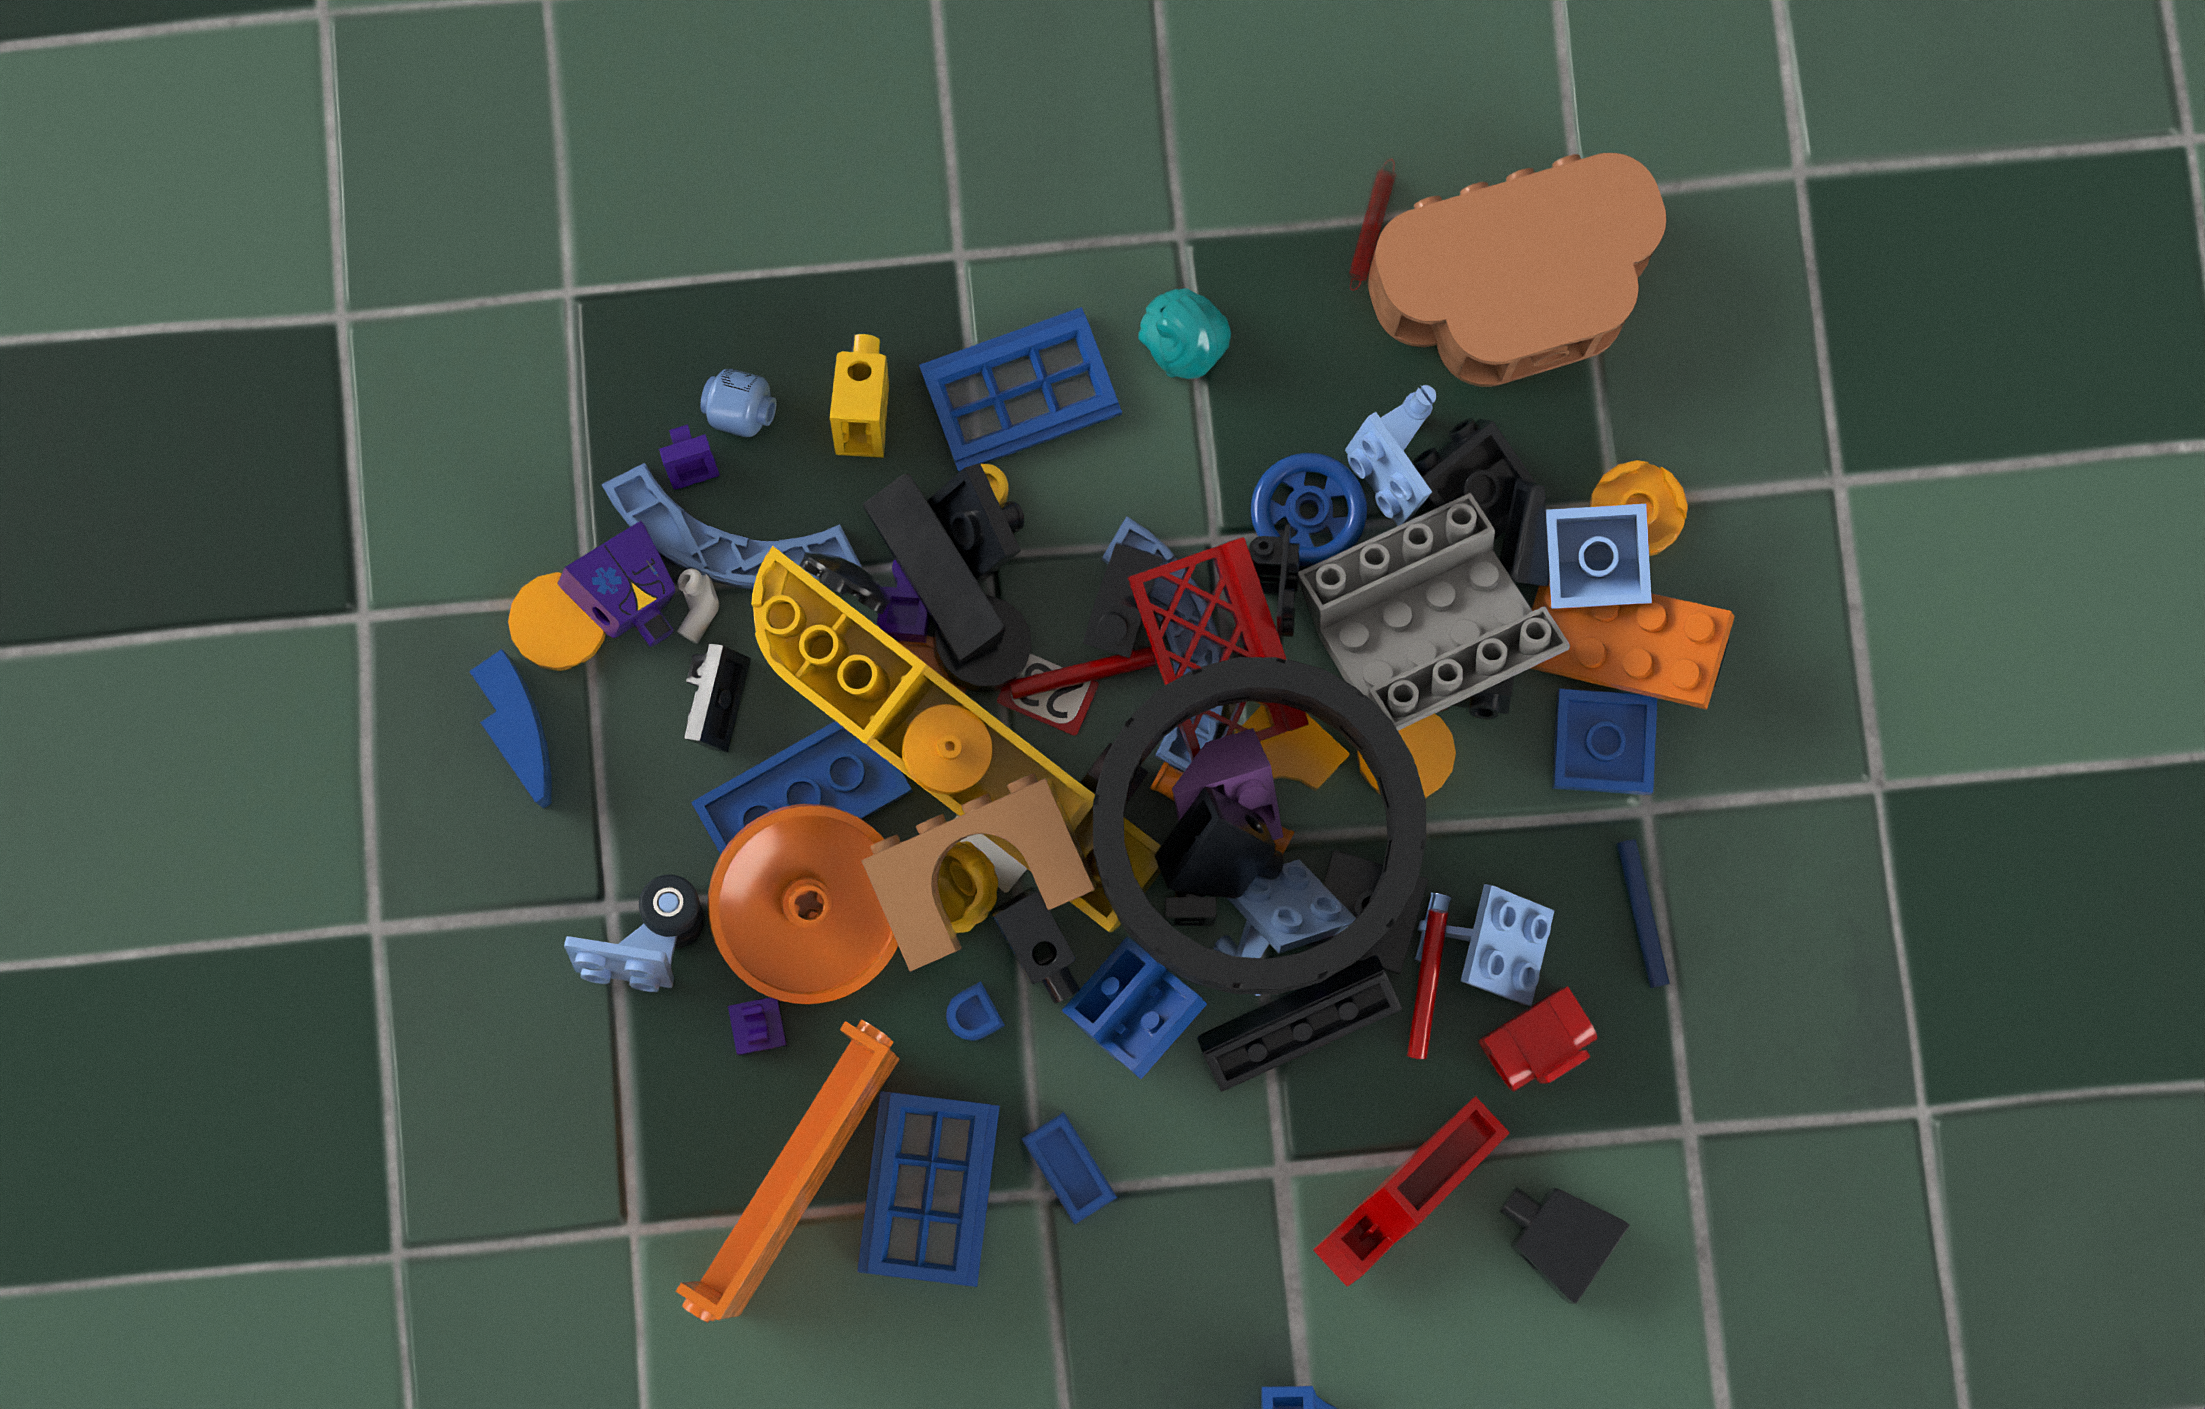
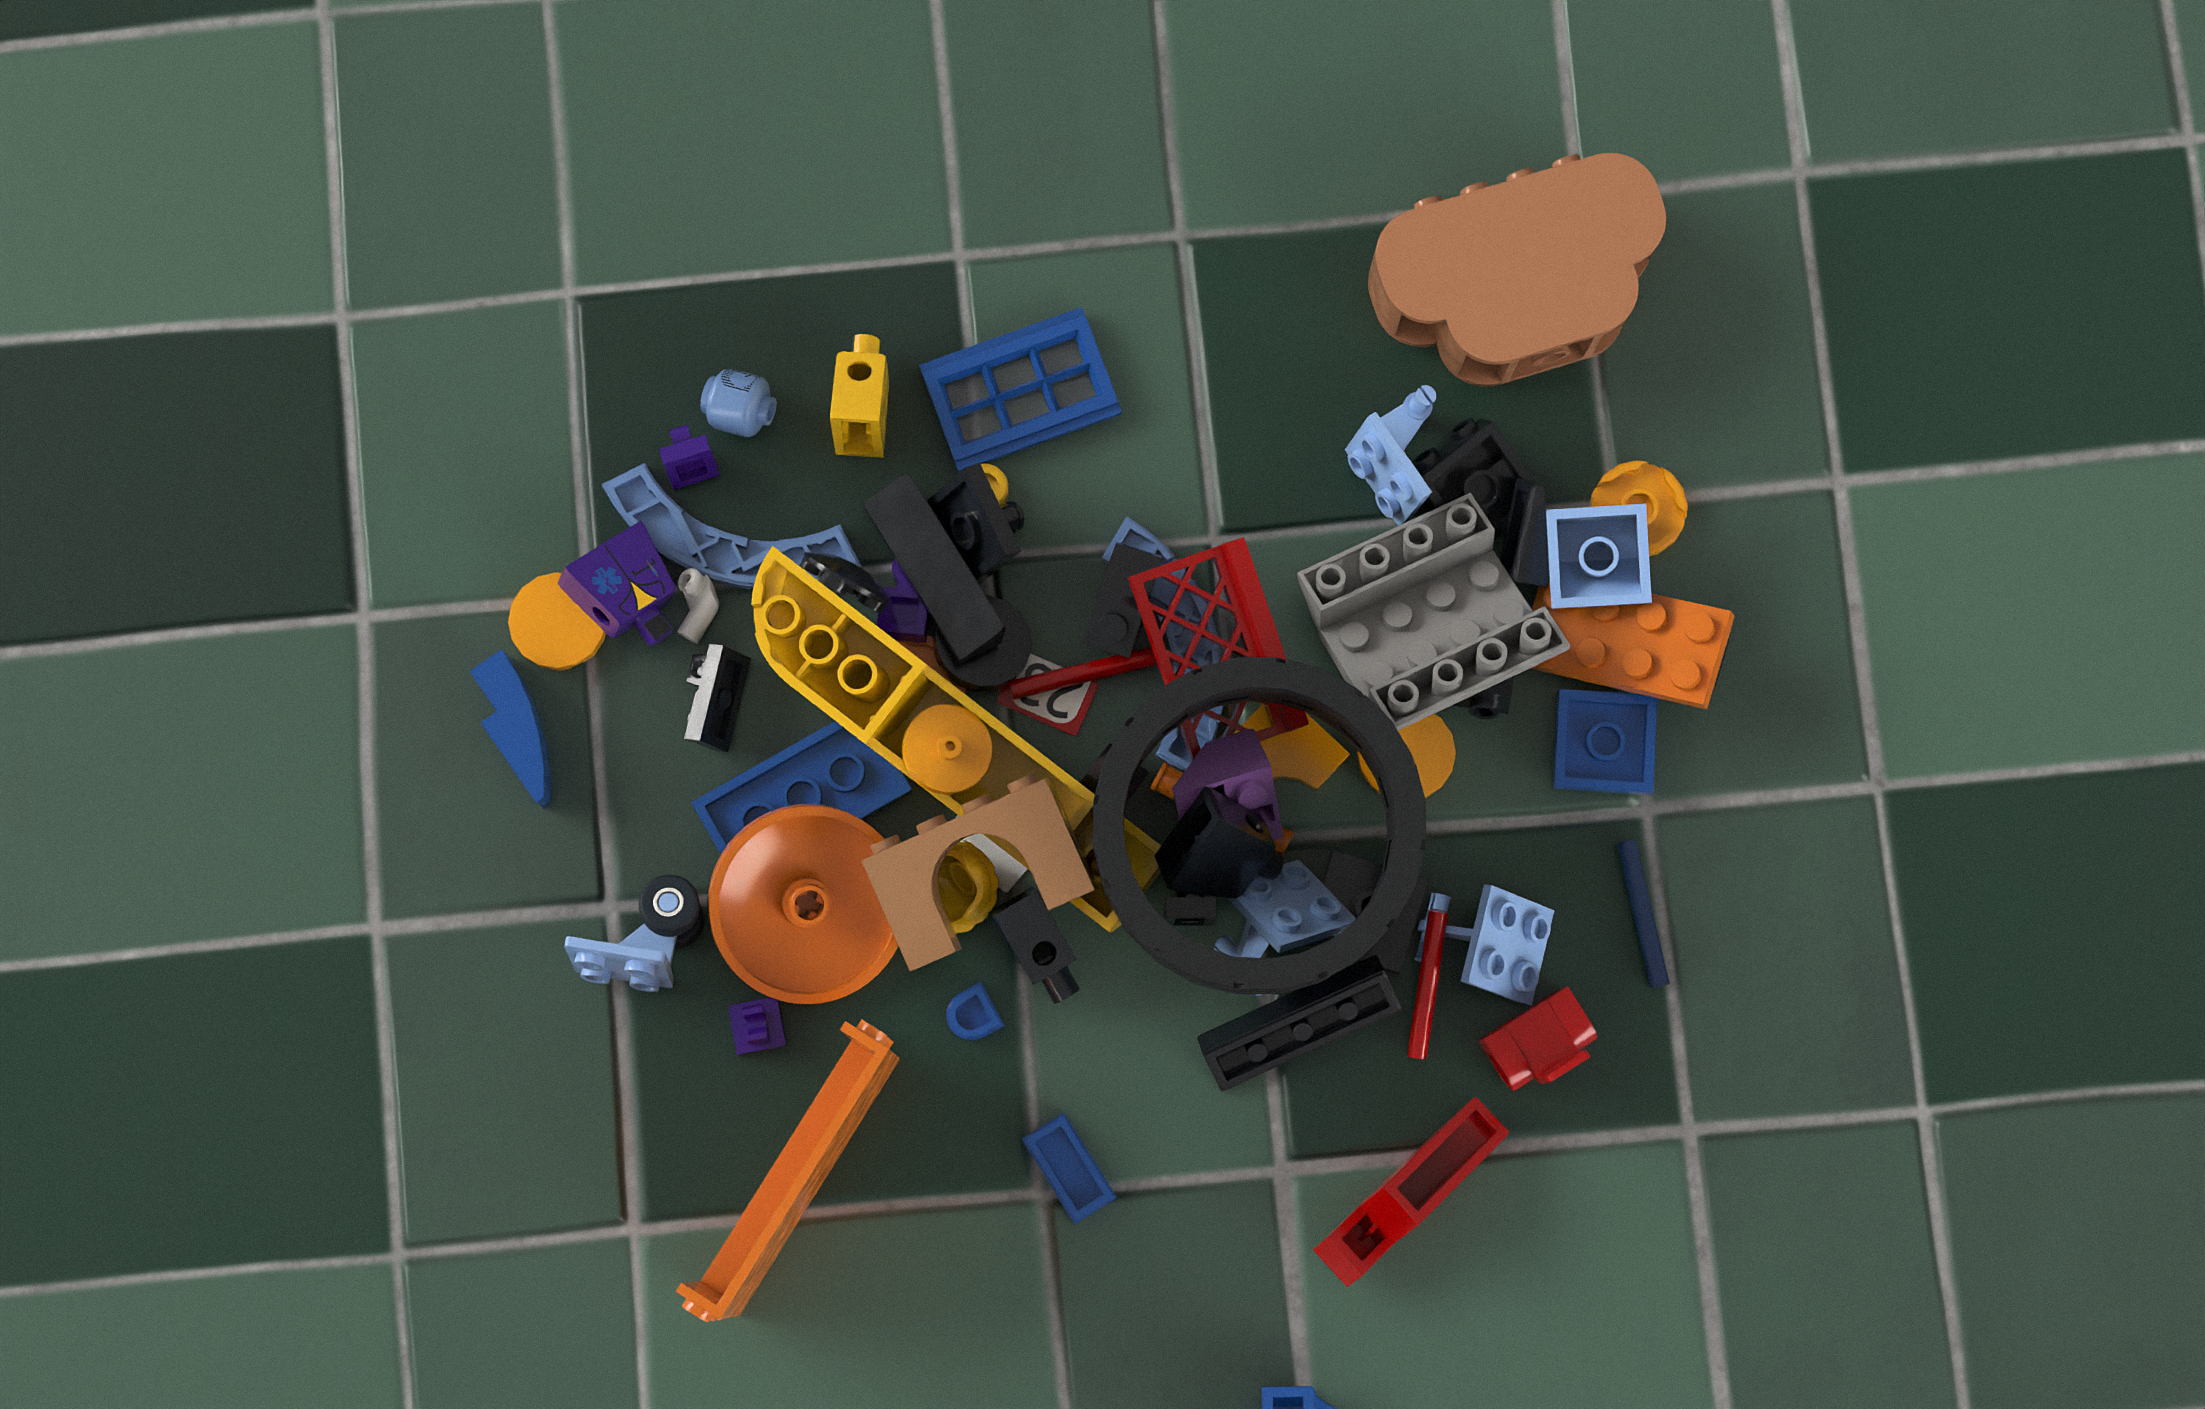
(928, 1189): blue piece -> none
(1134, 1007): blue brick -> none
(1184, 333): teal hair -> none
(1277, 569): black hinge -> none
(1339, 483): blue plate -> none
(1376, 222): red piece -> none
(1563, 1238): black torso -> none

